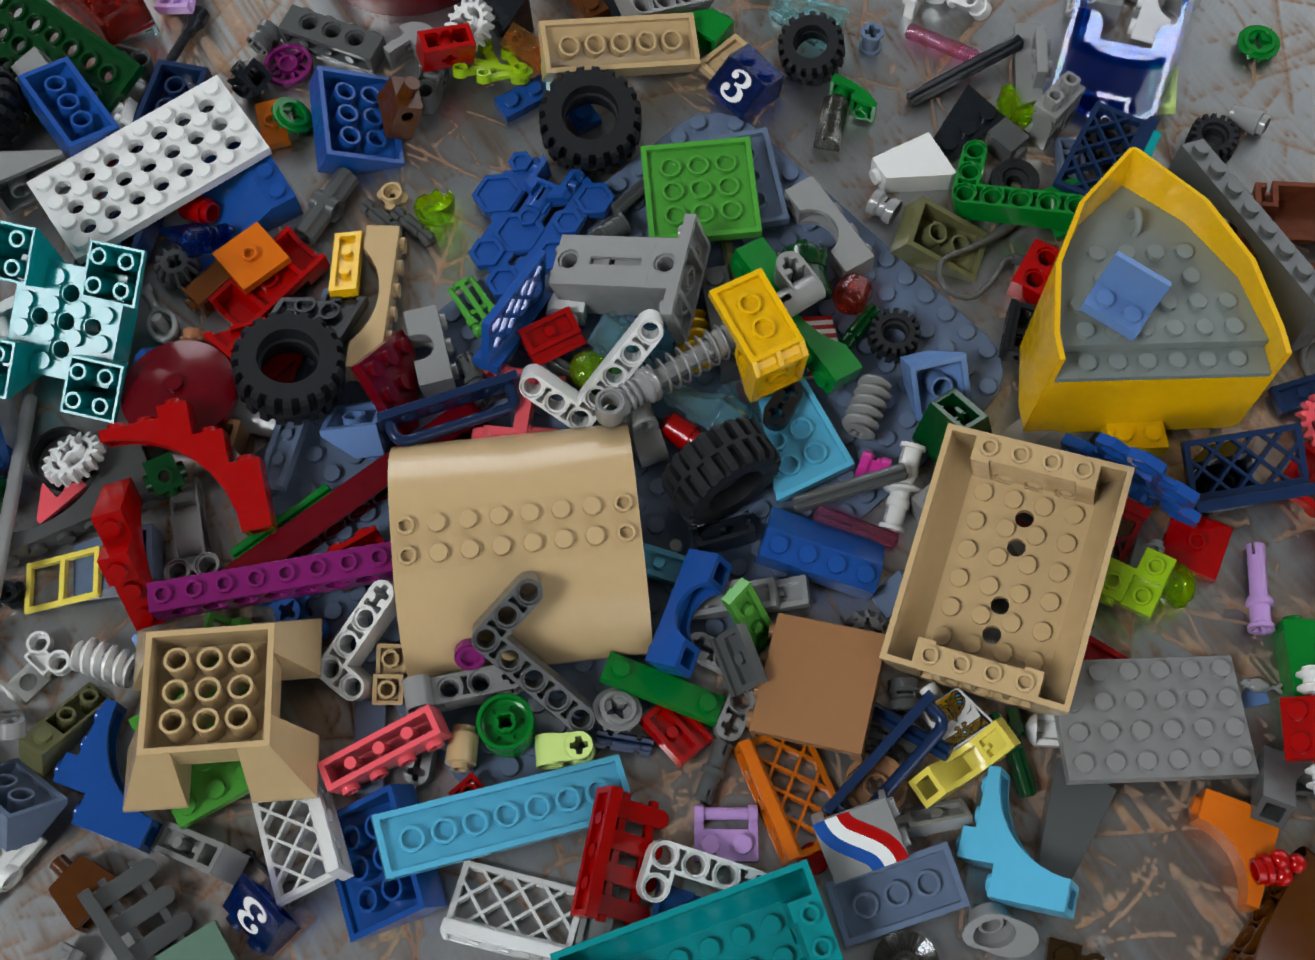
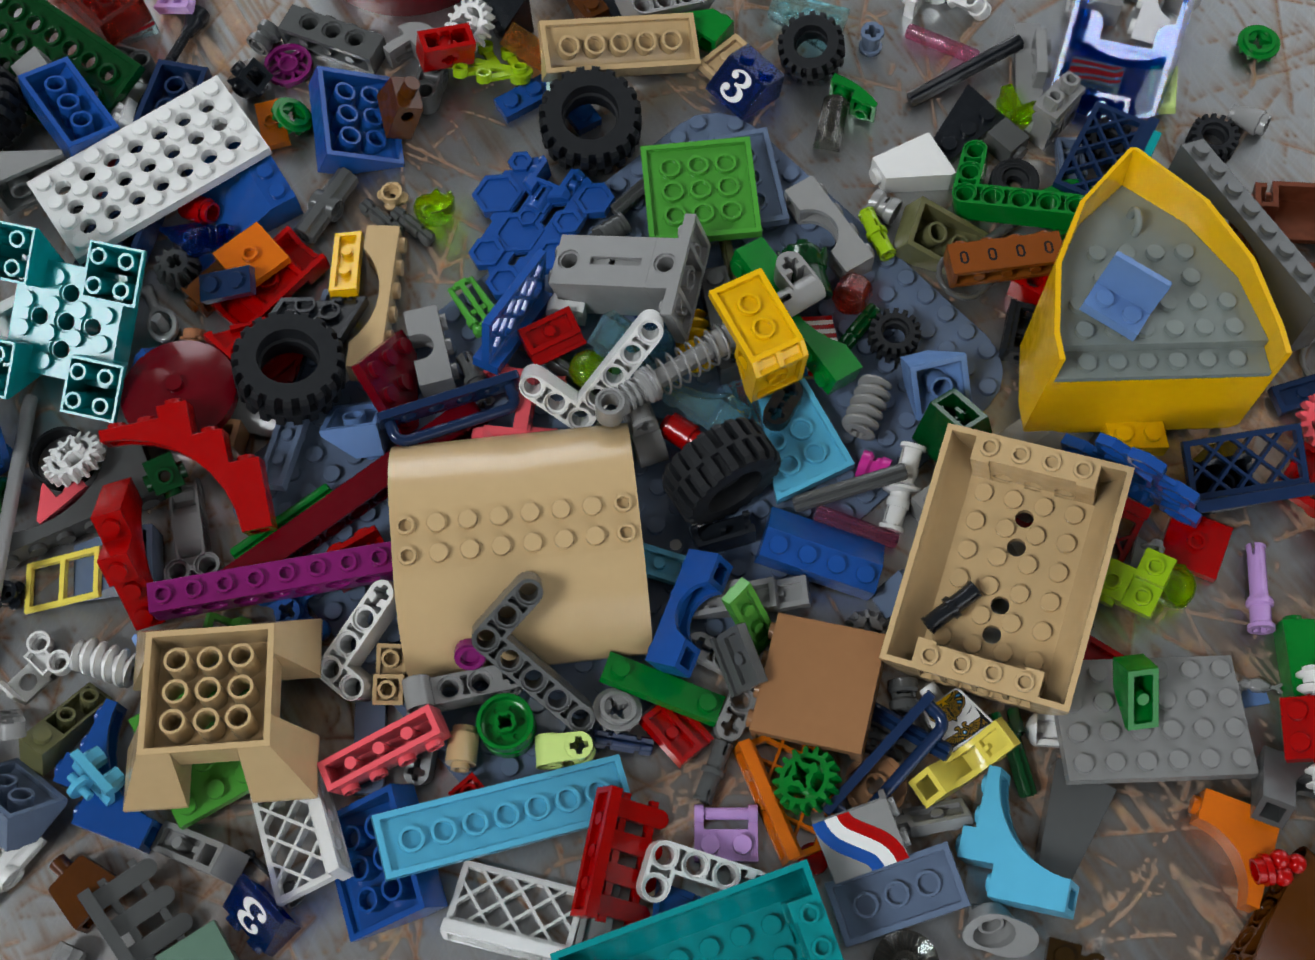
(87, 767): none -> medium azure hips
(227, 284): none -> dark blue plate
(807, 779): none -> green gear
(877, 234): none -> lime pin
(951, 607): none -> black pin
(1001, 258): none -> dark orange brick
(1097, 74): none -> tile
(1137, 691): none -> green slope

